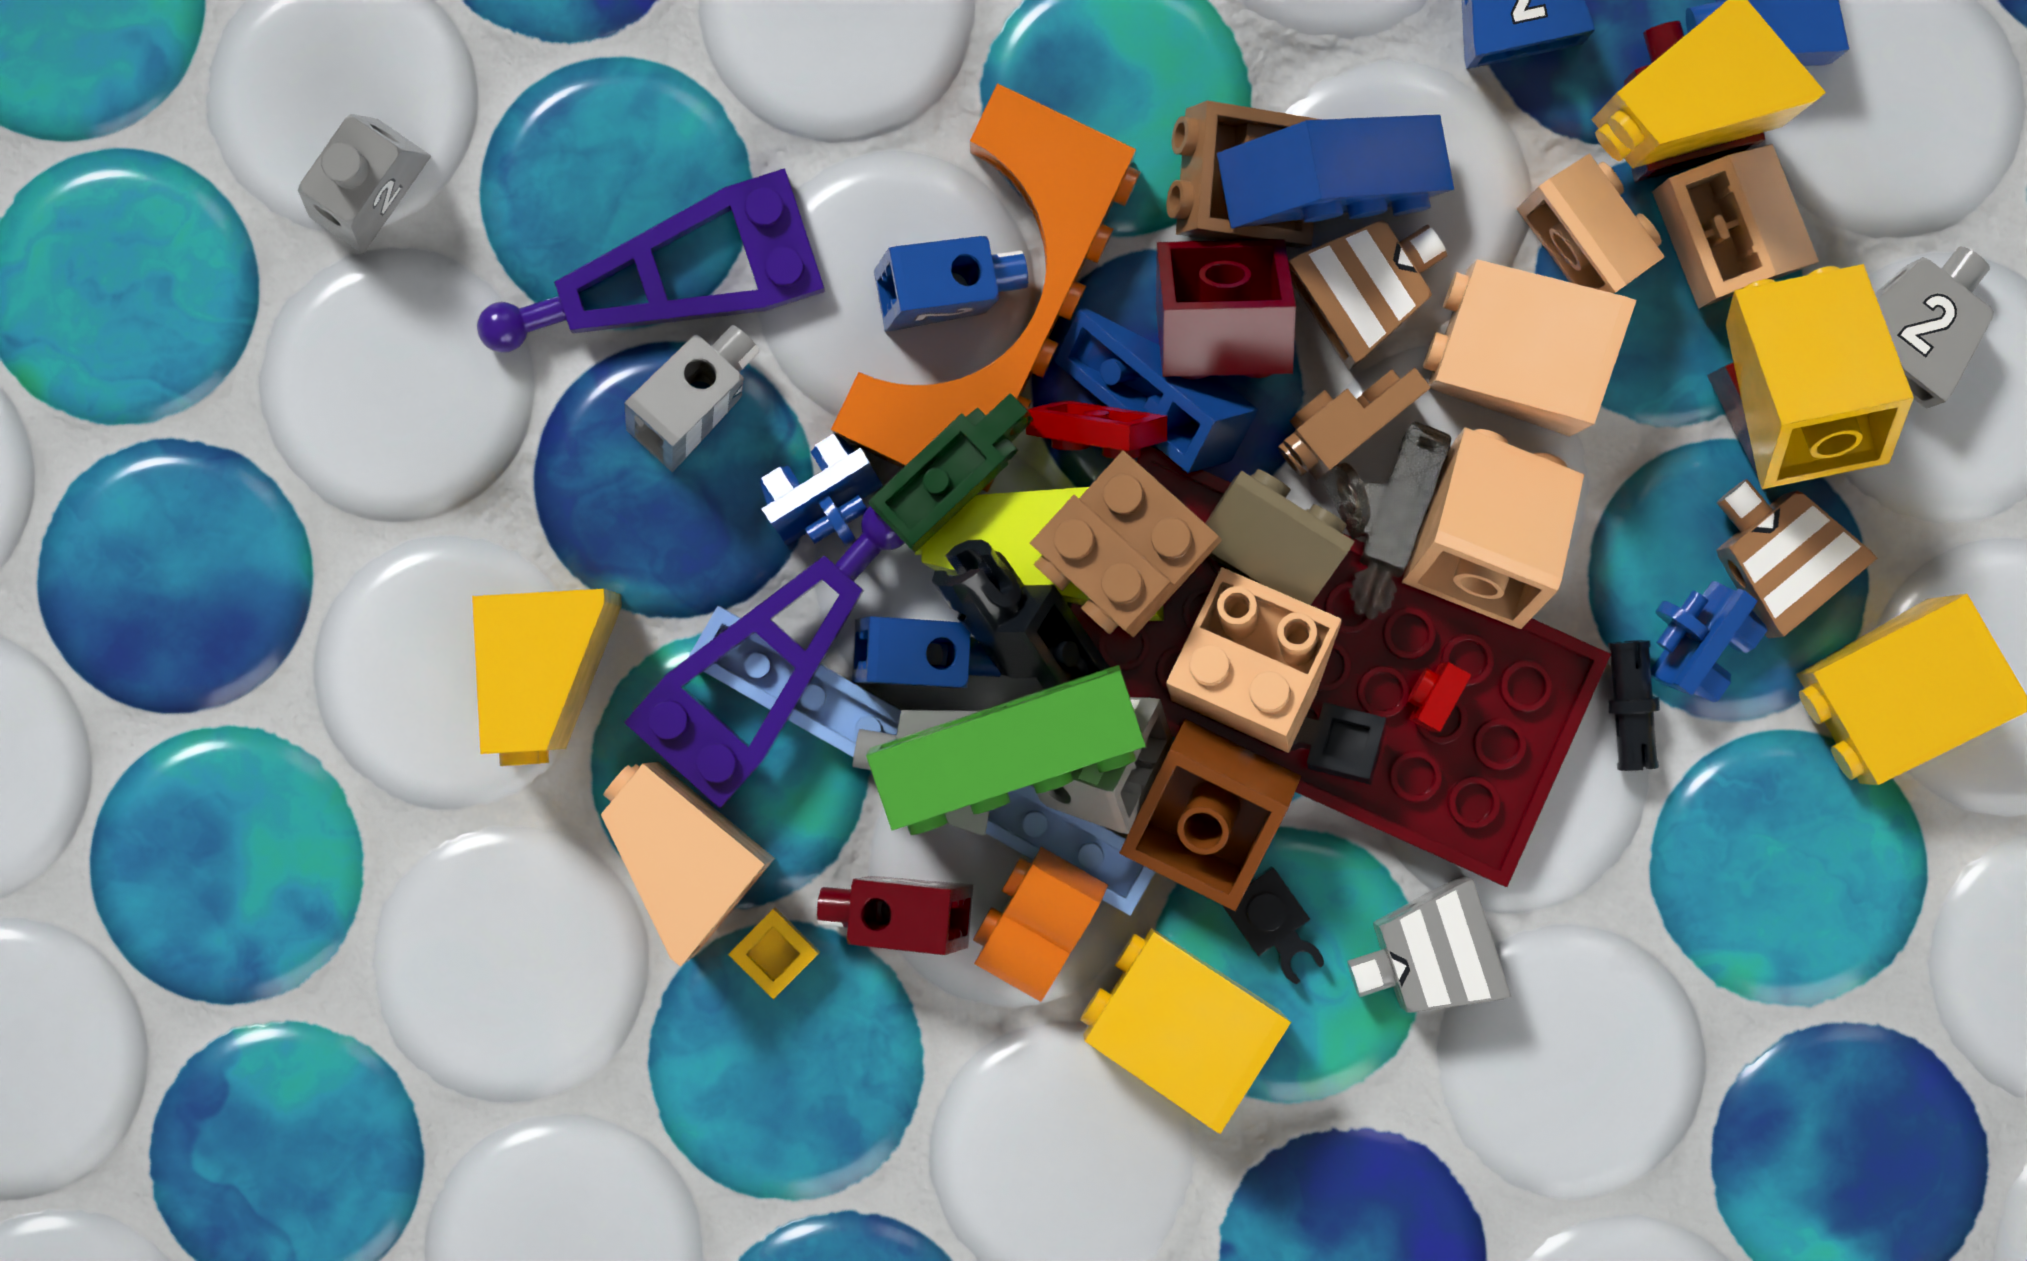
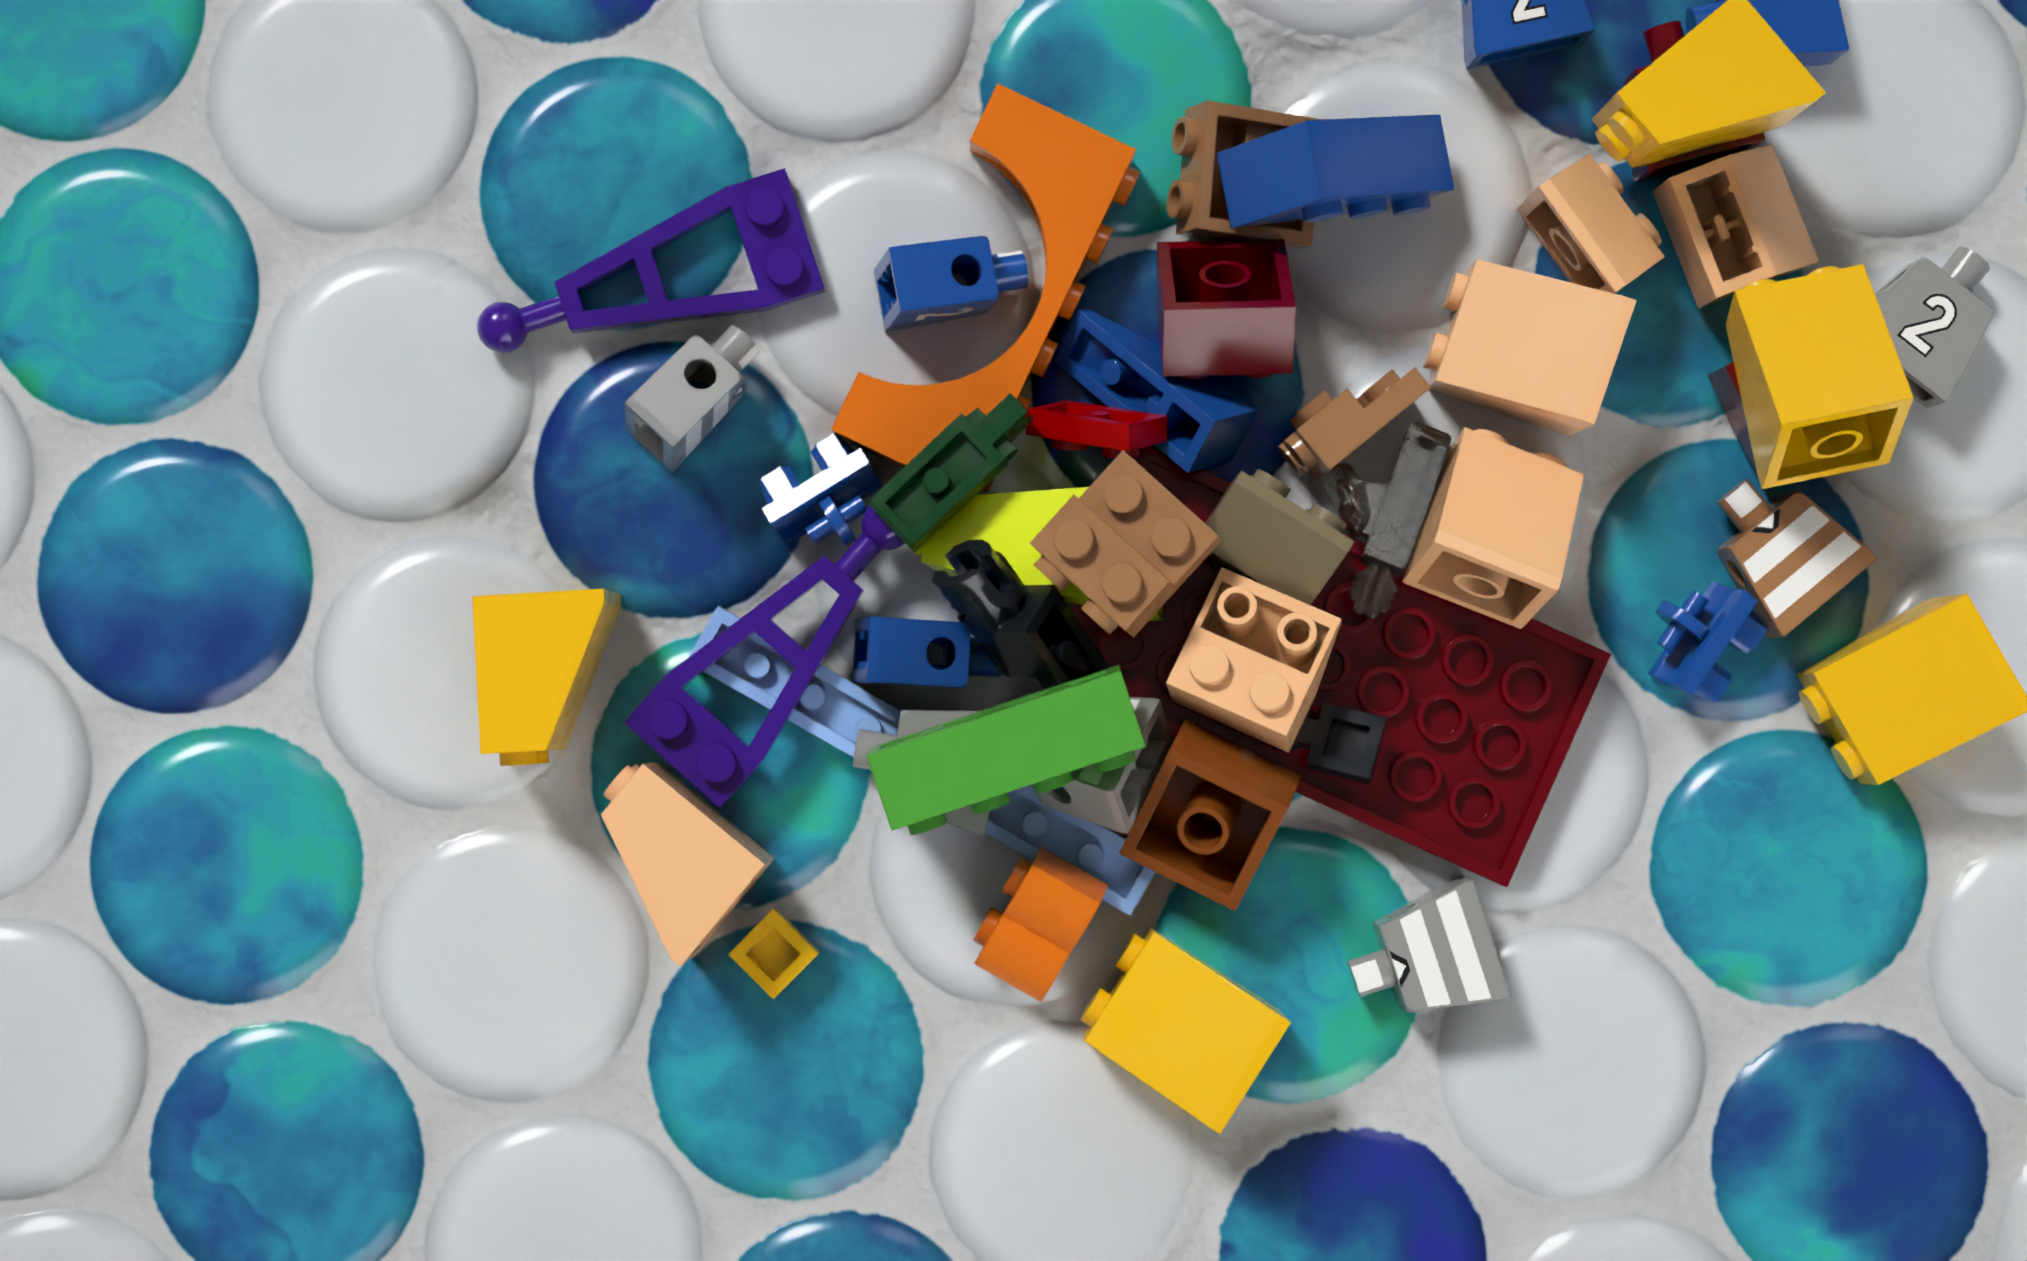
(360, 179): light grey torso -> none
(924, 913): dark red torso -> none
(1269, 919): black plate -> none
(1365, 285): torso -> none
(1436, 695): red plate -> none
(1633, 705): black pin -> none

